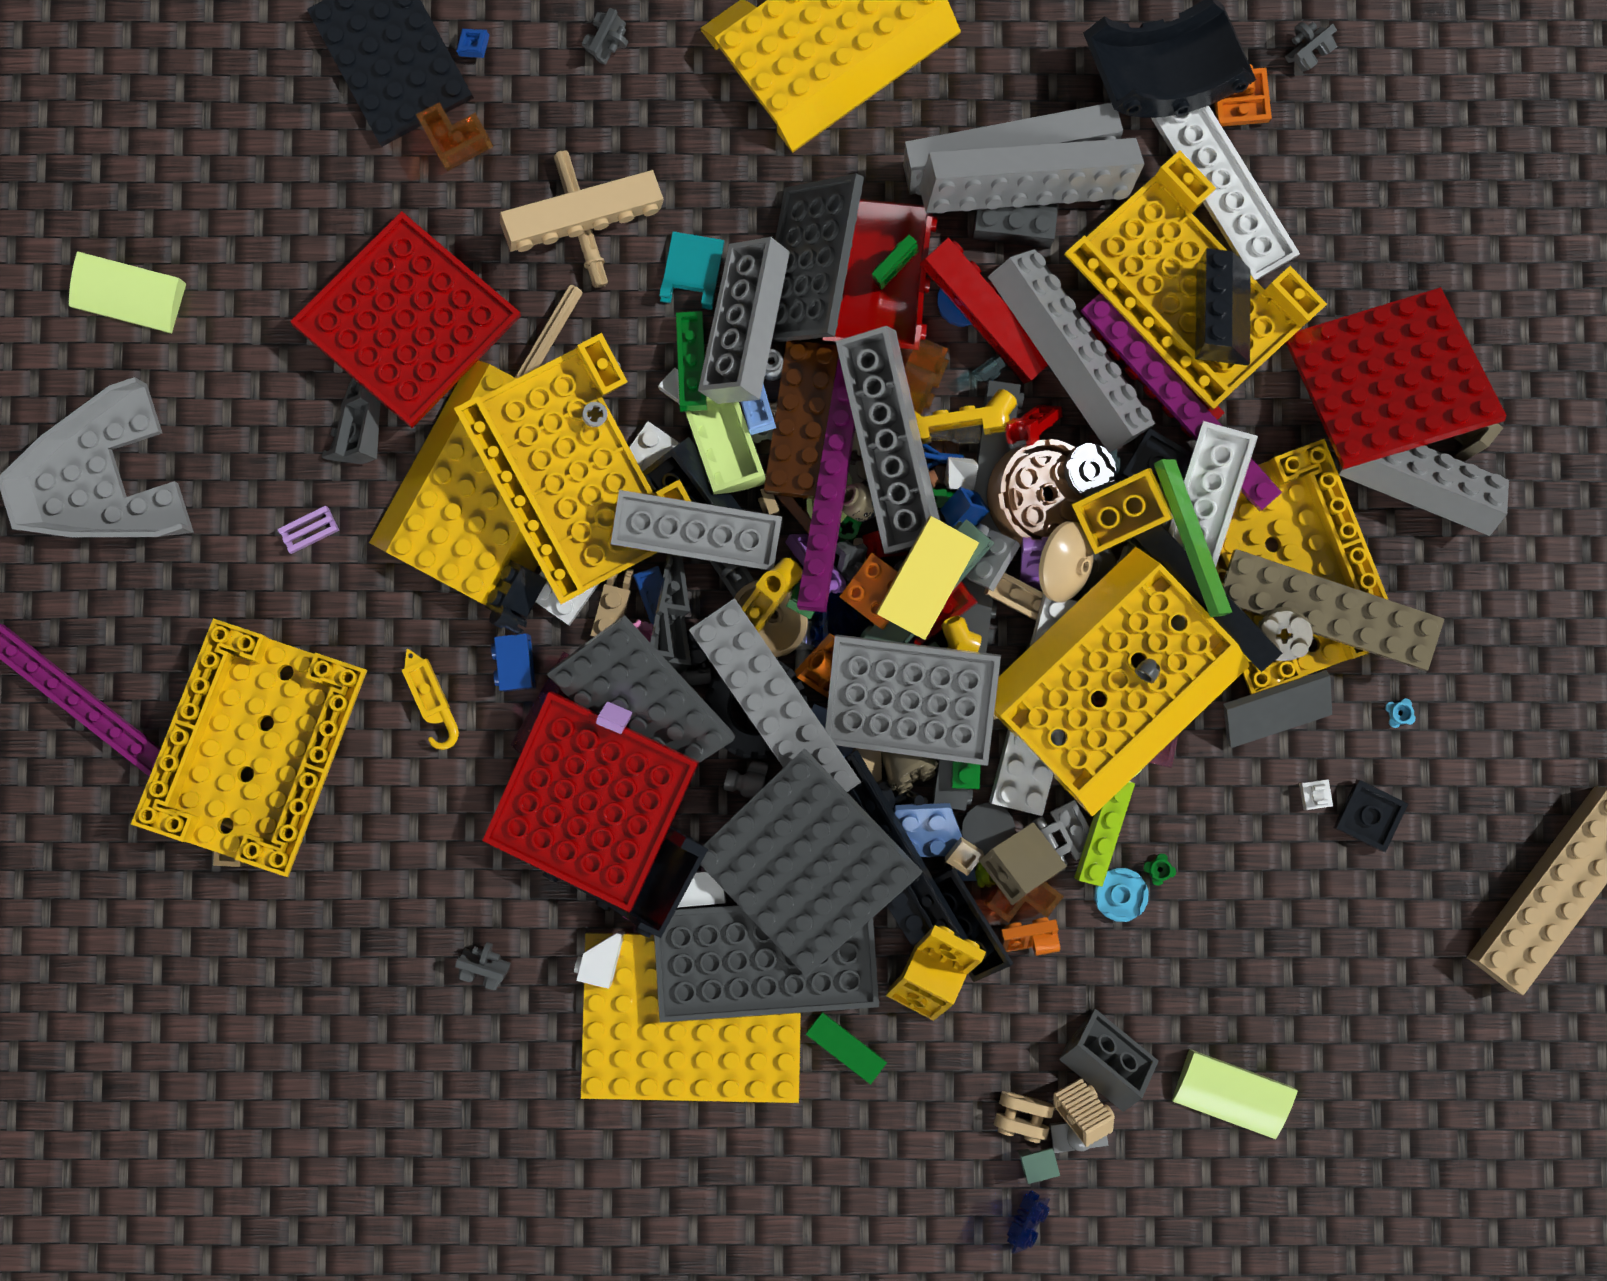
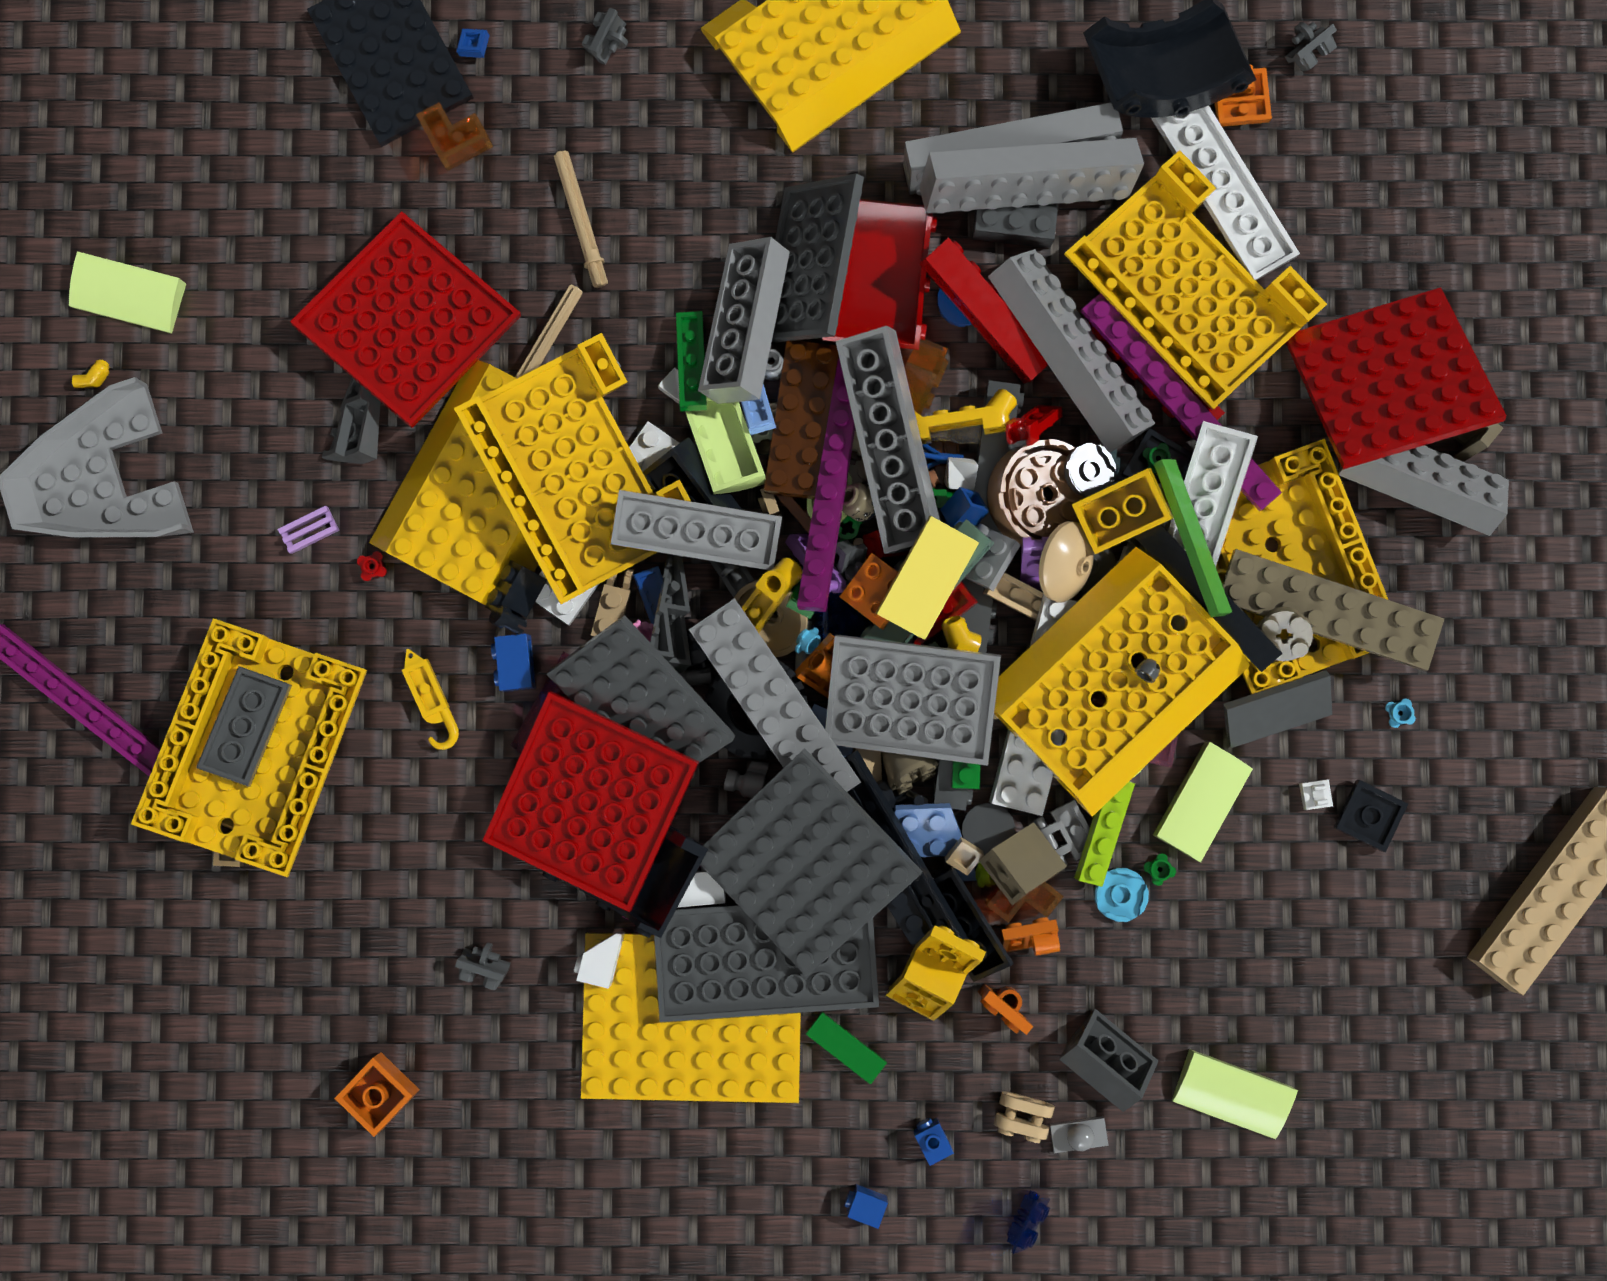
(94, 377): none -> yellow arm
(244, 726): none -> dark grey tile
(377, 1094): none -> orange brick
(379, 567): none -> red plate
(581, 211): tan brick -> none
(588, 408): light grey bush -> none
(614, 717): lavender tile -> none
(693, 266): teal flag -> none
(807, 641): none -> medium azure plate
(866, 1206): none -> blue brick
(900, 256): green plate -> none
(932, 1140): none -> blue brick
(989, 369): clear light blue plate -> none
(1012, 1018): none -> orange plate
(1038, 1165): sand green panel -> none
(1084, 1111): tan brick -> none
(1161, 450): none -> green plate
(1203, 801): none -> yellowish green slope
(1222, 308): black slope -> none

